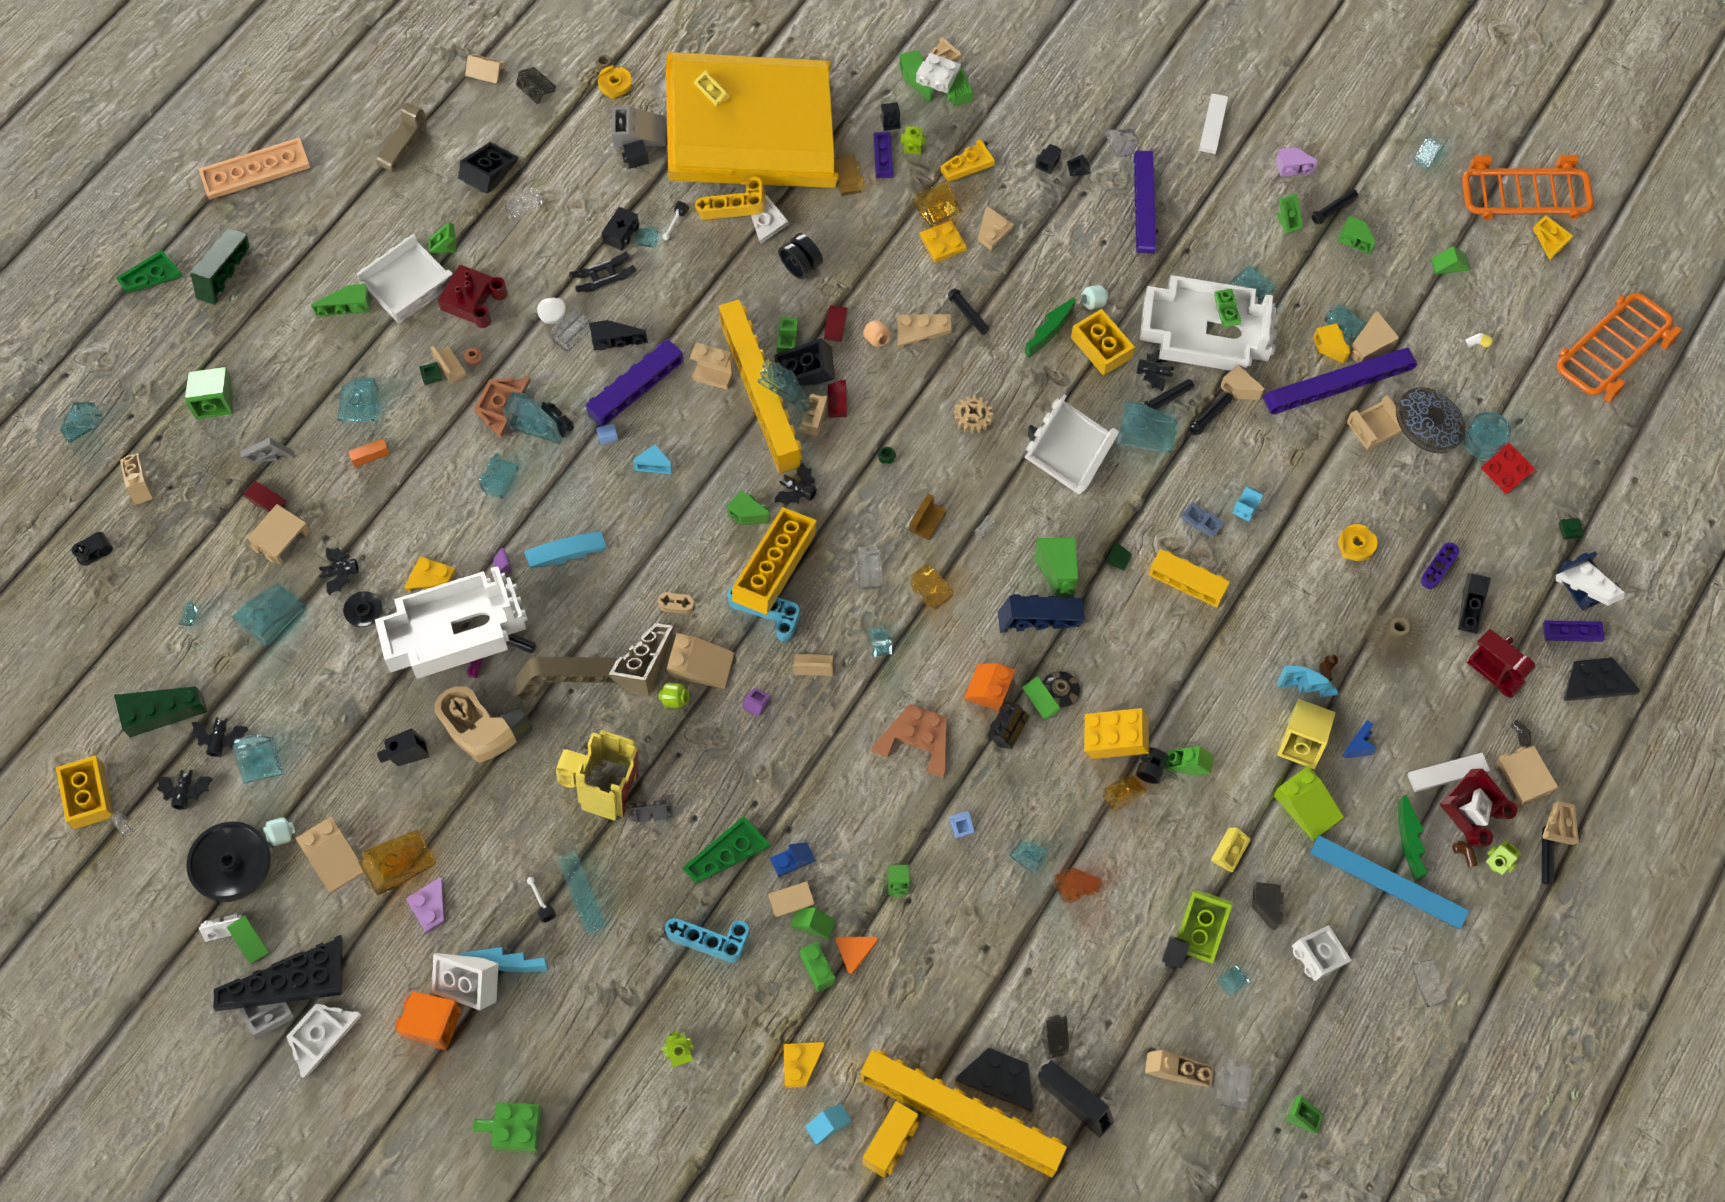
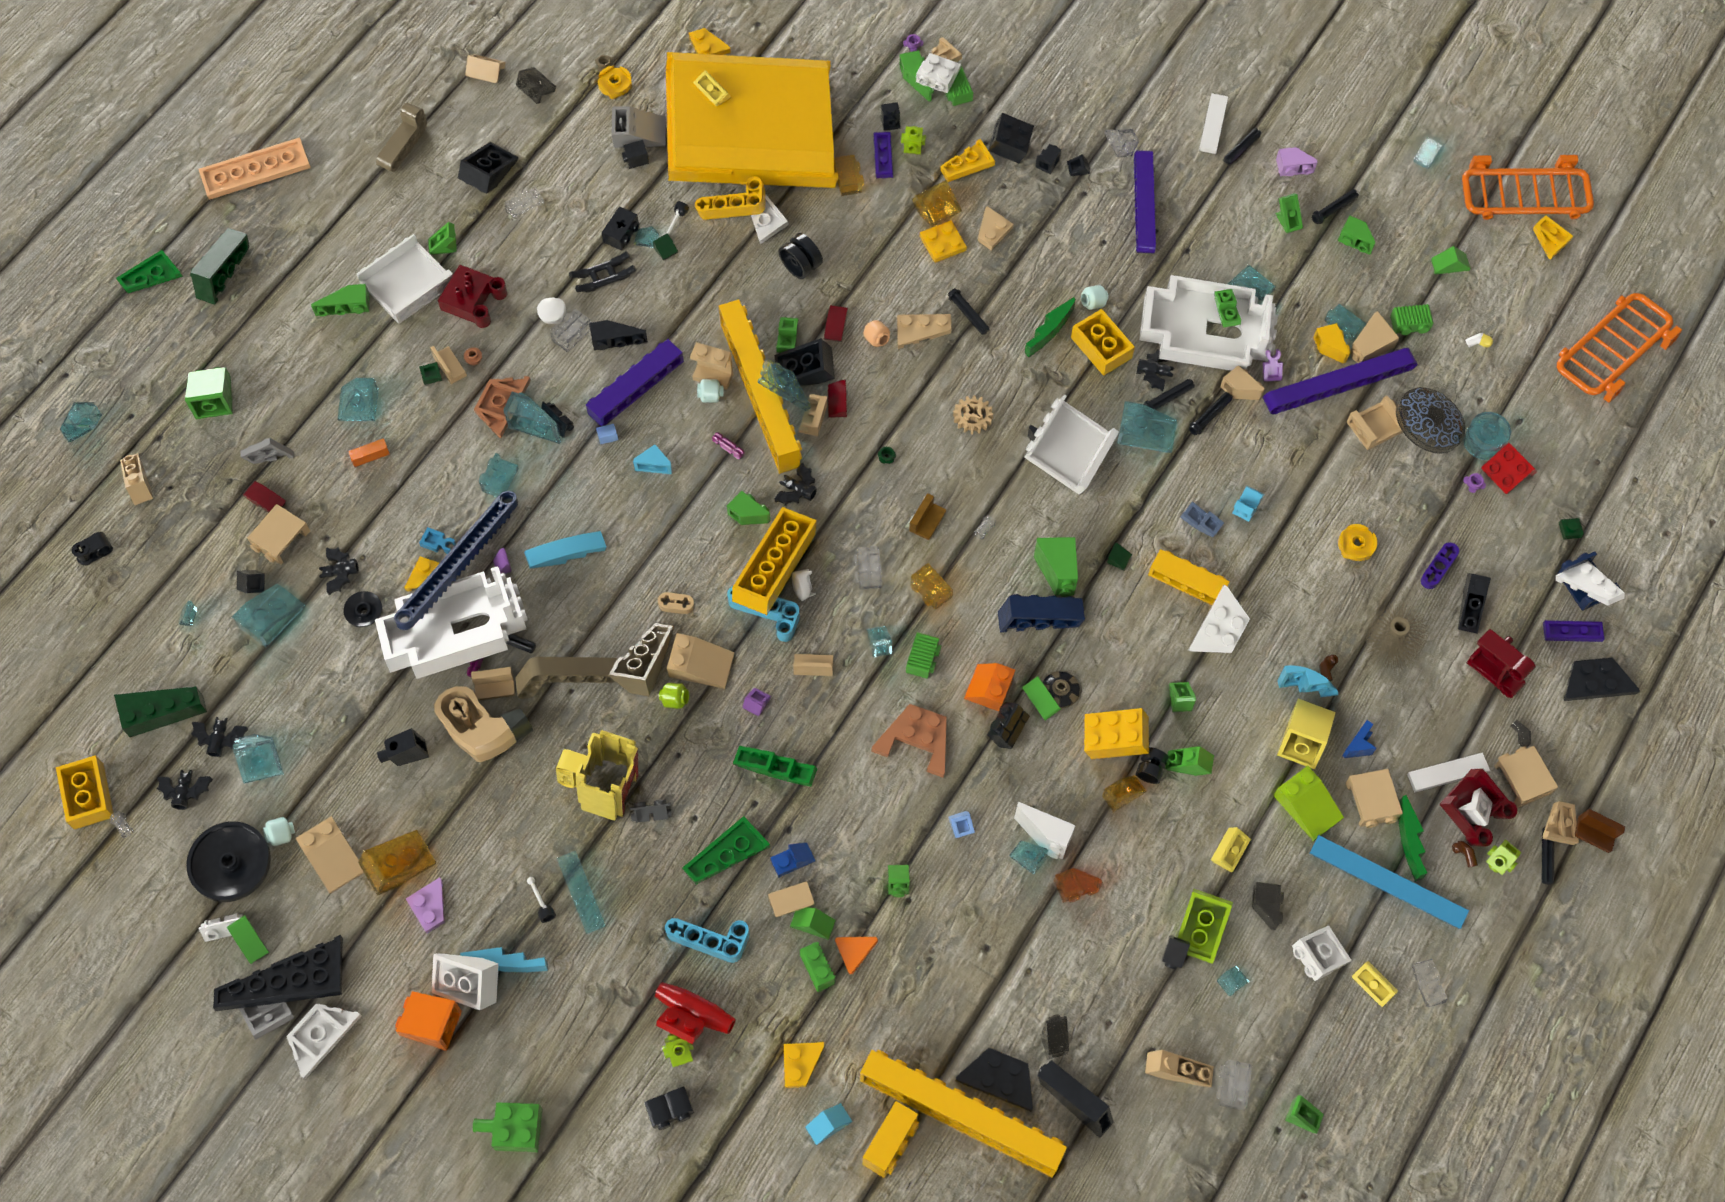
(250, 581): none -> black panel
(435, 540): none -> dark azure plate
(456, 560): none -> dark blue gear
(493, 683): none -> tan panel
(664, 246): none -> dark green slope
(669, 1108): none -> black brick
(690, 1013): none -> red plate
(707, 43): none -> yellow wing
(709, 390): none -> light aqua head
(728, 445): none -> magenta axle
(775, 766): none -> green slope
(802, 584): none -> white hair
(913, 38): none -> medium lavender plate
(922, 655): none -> bright green brick
(1011, 138): none -> black piece
(1045, 829): none -> white slope
(1181, 696): none -> bright green slope
(1221, 626): none -> white wing
(1247, 141): none -> black axle
(1273, 368): none -> medium lavender plate
(1374, 983): none -> light yellow slope
(1375, 798): none -> tan panel
(1411, 319): none -> bright green brick
(1478, 479): none -> medium lavender plate
(1598, 830): none -> reddish brown panel

